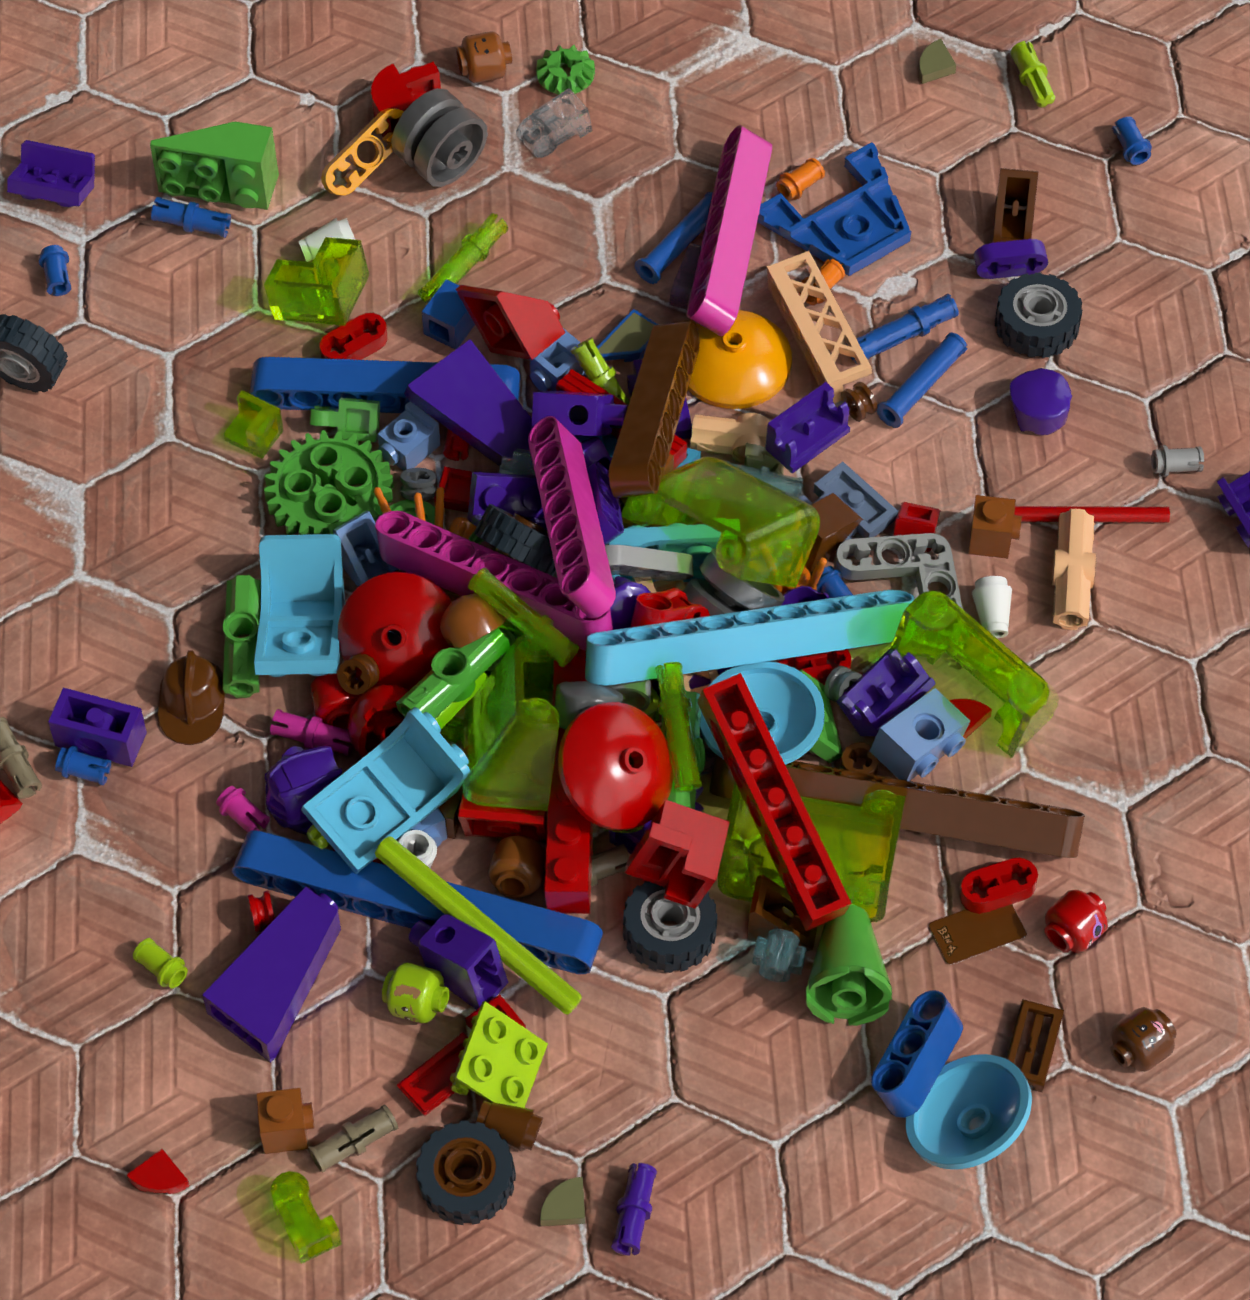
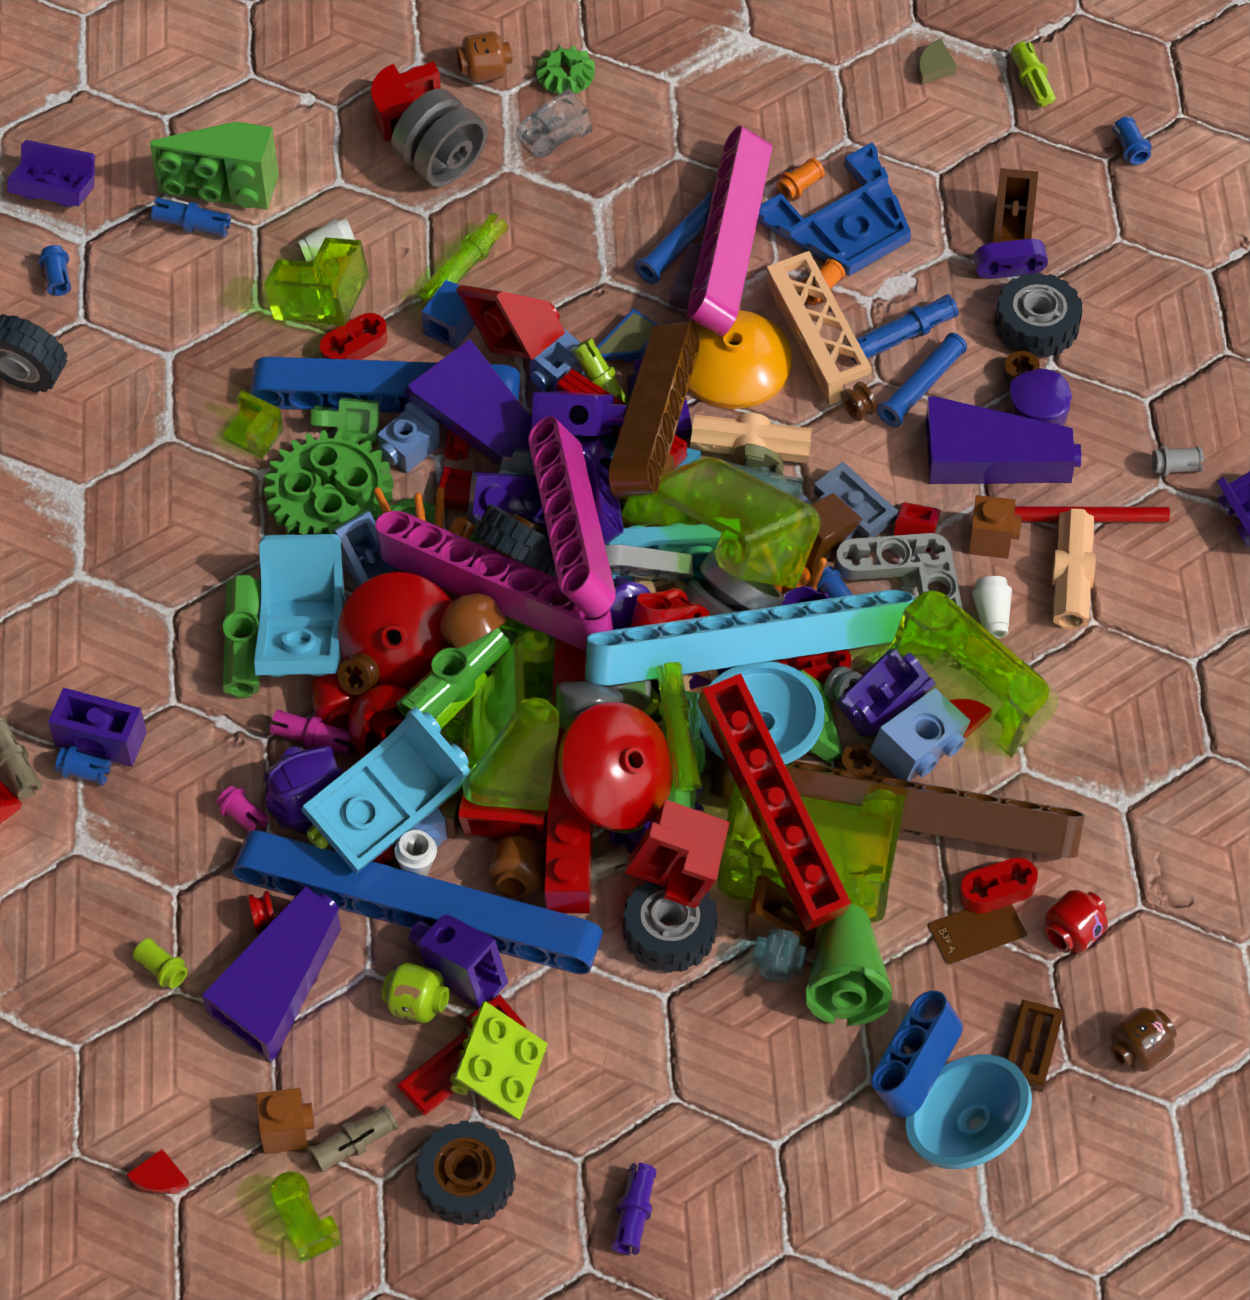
(191, 700): reddish brown piece -> none
(338, 162): light orange beam -> none
(418, 480): dark grey bush -> none
(453, 903): lime axle -> none
(514, 1124): reddish brown cone -> none
(537, 628): clear neon green pin -> none
(564, 1204): olive tile -> none
(807, 428): dark purple hinge -> none
(995, 447): none -> dark purple slope
(1016, 360): none -> reddish brown bush

